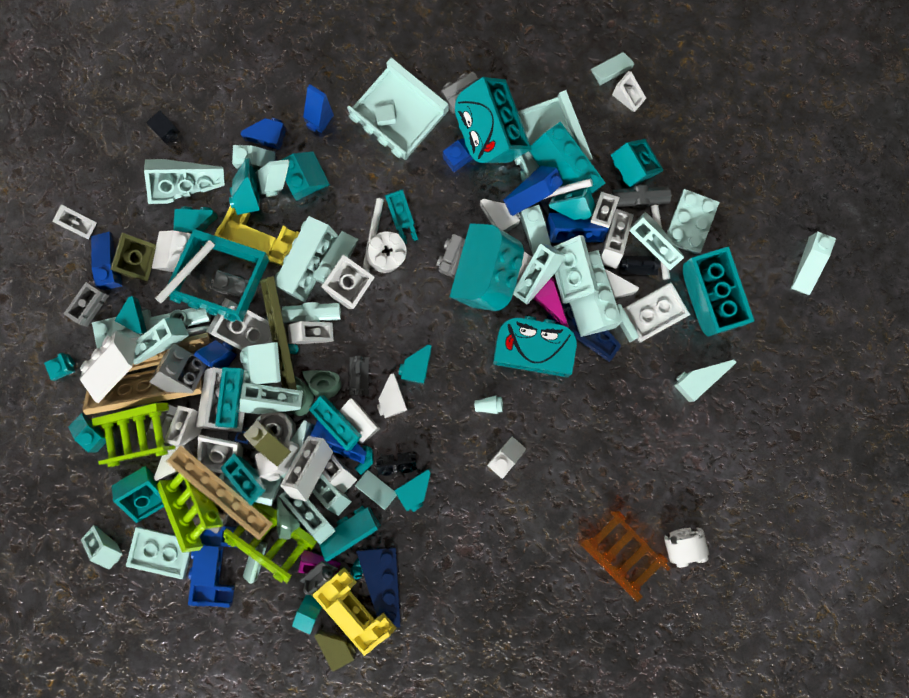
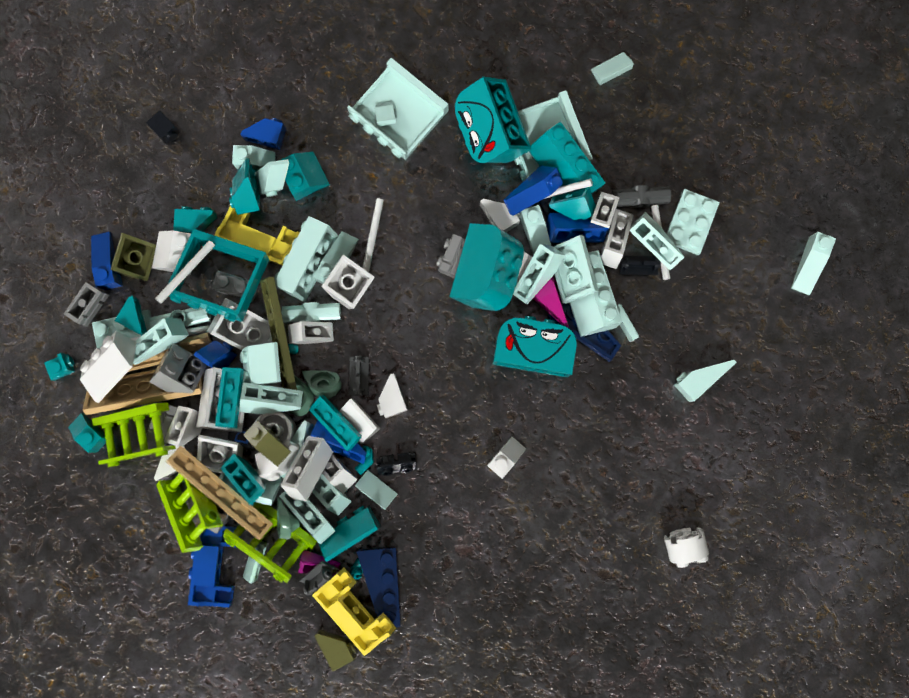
(74, 222): white slope -> none
(101, 548): light aqua slope -> none
(138, 494): teal slope -> none
(157, 553): light aqua plate -> none
(177, 179): light aqua wedge -> none
(307, 614): teal slope -> none
(317, 110): blue slope -> none
(380, 261): white brick -> none
(401, 214): teal hinge -> none
(414, 492): teal slope -> none
(416, 366): teal slope -> none
(452, 90): light grey brick -> none
(457, 155): blue slope -> none
(489, 405): light aqua cone -> none
(620, 286): white slope -> none
(620, 572): clear orange fence -> none
(629, 92): white slope -> none
(636, 162): teal slope -> none
(656, 311): white tile -> none
(716, 292): teal brick -> none

